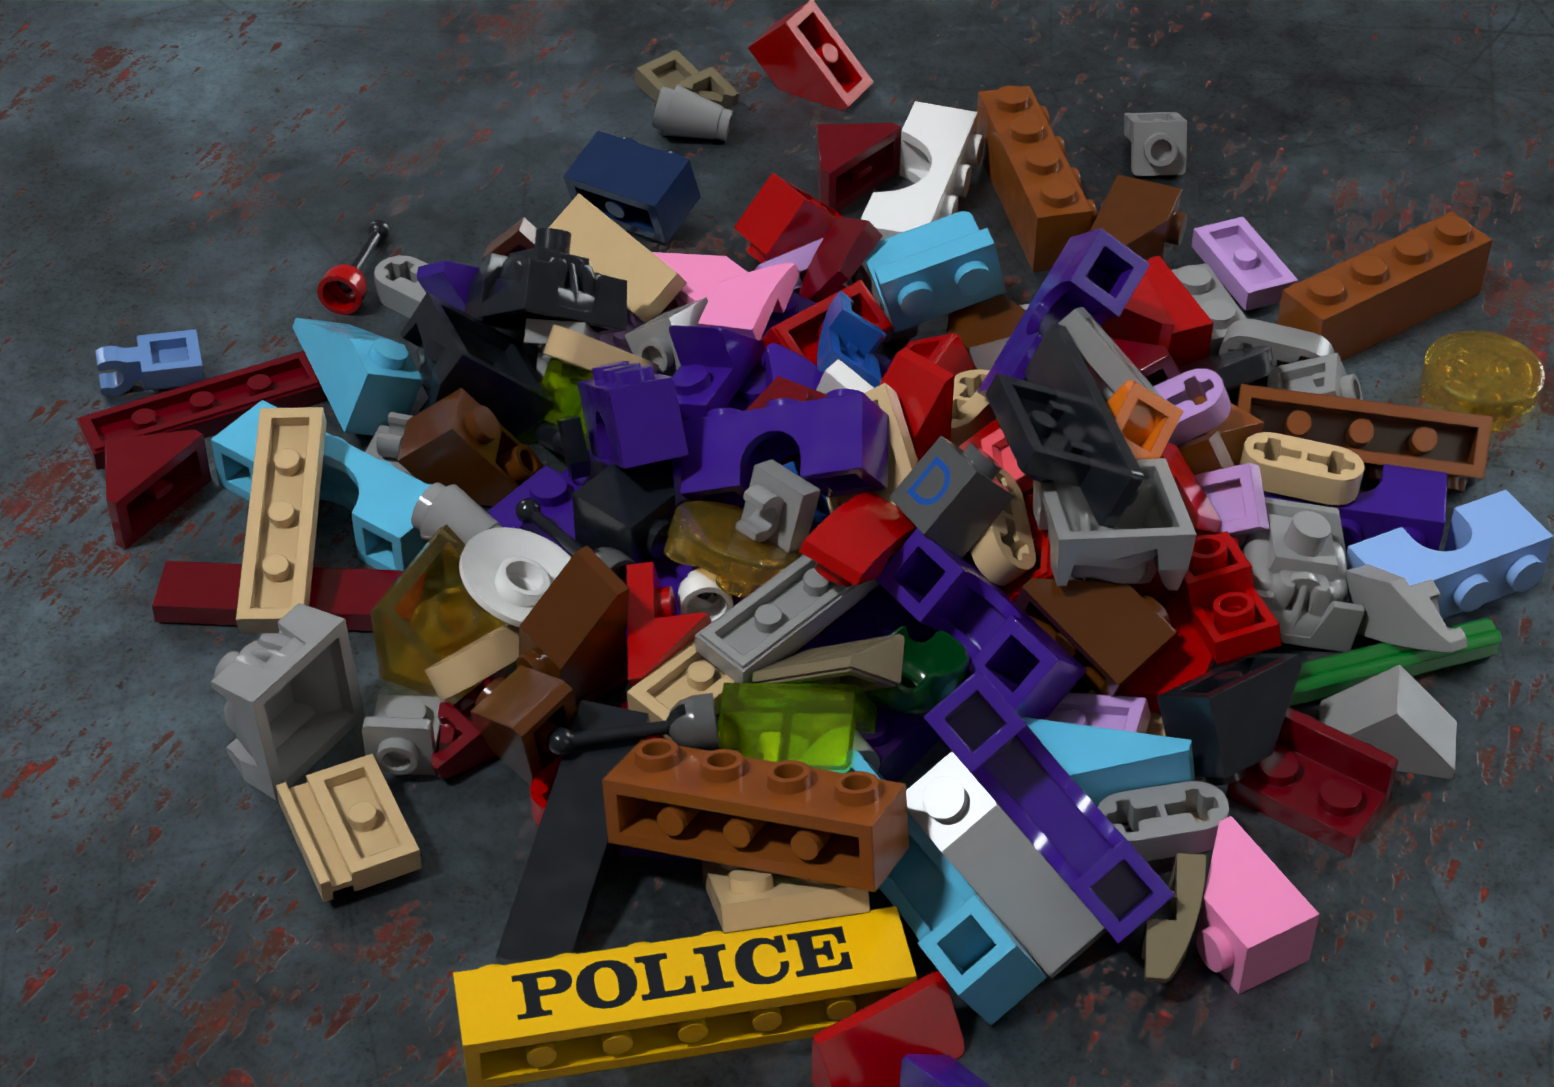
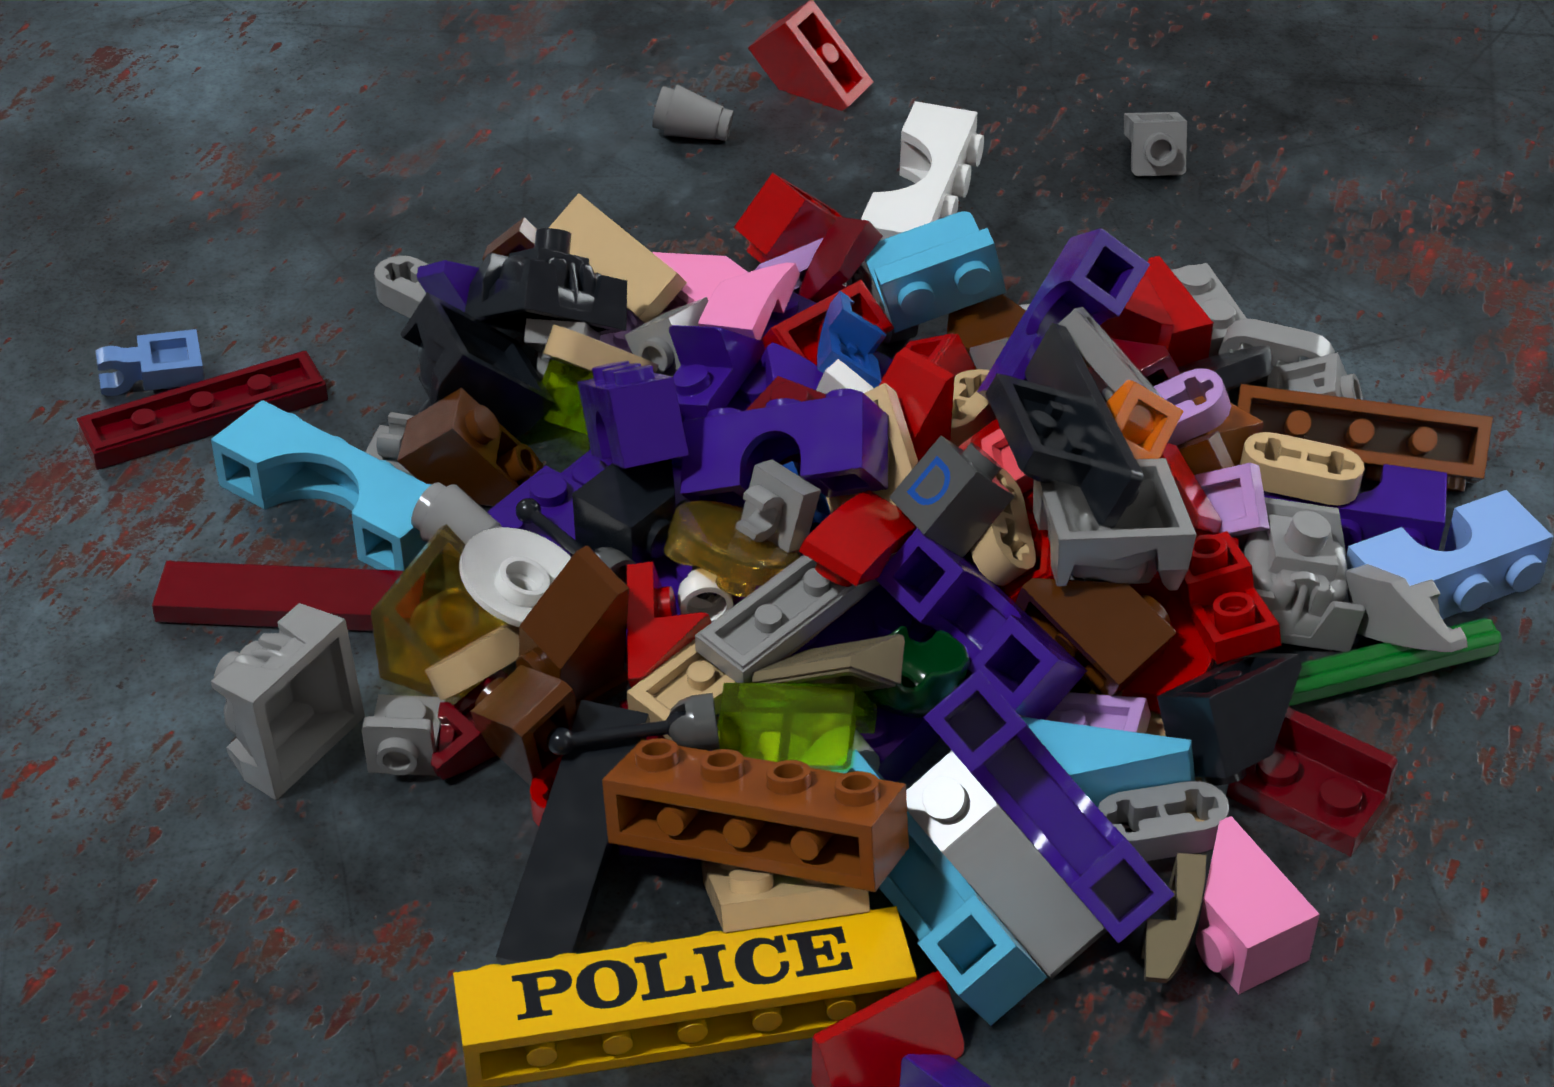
(151, 479): dark red slope -> none
(281, 517): tan plate -> none
(344, 285): red hinge -> none
(349, 827): tan plate -> none
(359, 373): medium azure slope -> none
(568, 440): black piece -> none
(635, 185): dark blue brick -> none
(676, 69): dark tan slope -> none
(855, 160): dark red slope -> none
(1031, 174): dark orange brick -> none
(1143, 216): reddish brown slope -> none
(1243, 262): lavender plate -> none
(1390, 286): dark orange brick -> none
(1398, 719): light grey slope -> none
(1482, 376): clear yellow tile -> none

